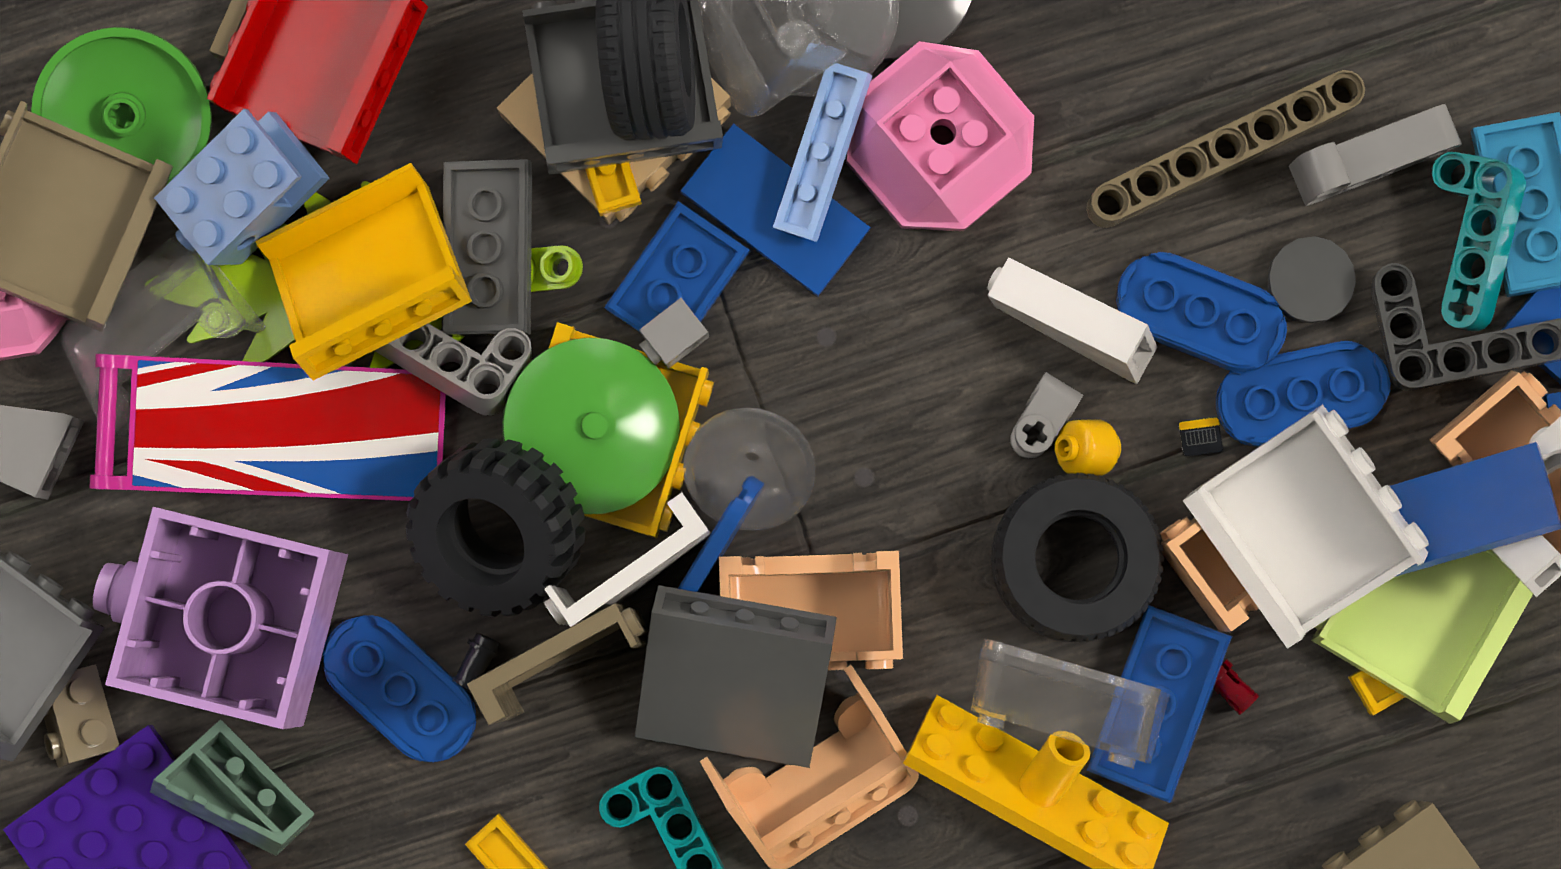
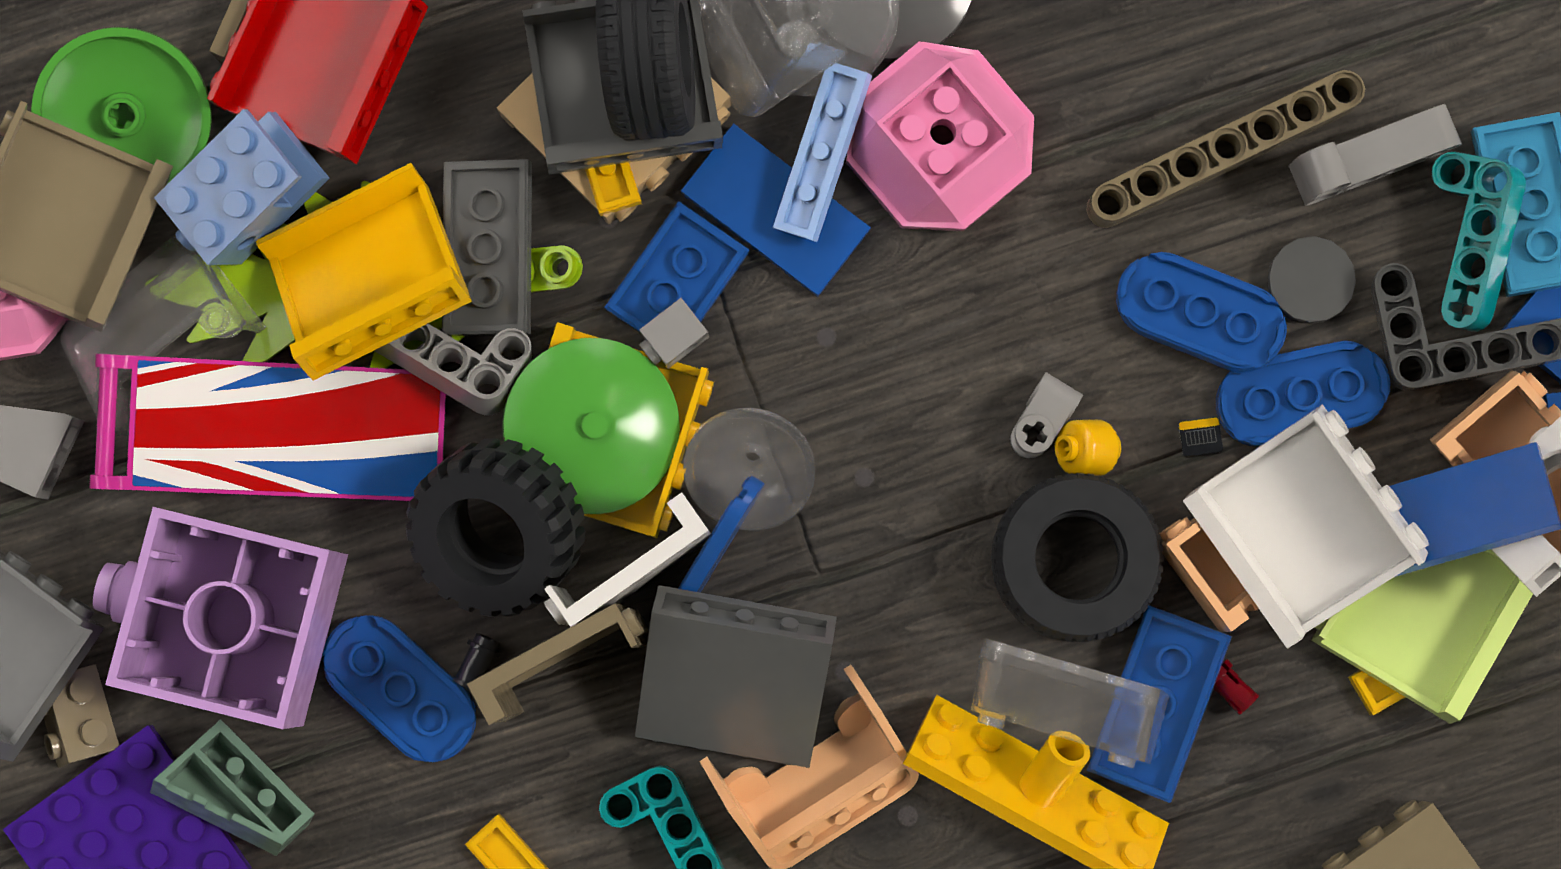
(852, 587): light nougat windscreen -> none
(1073, 319): white slope -> none

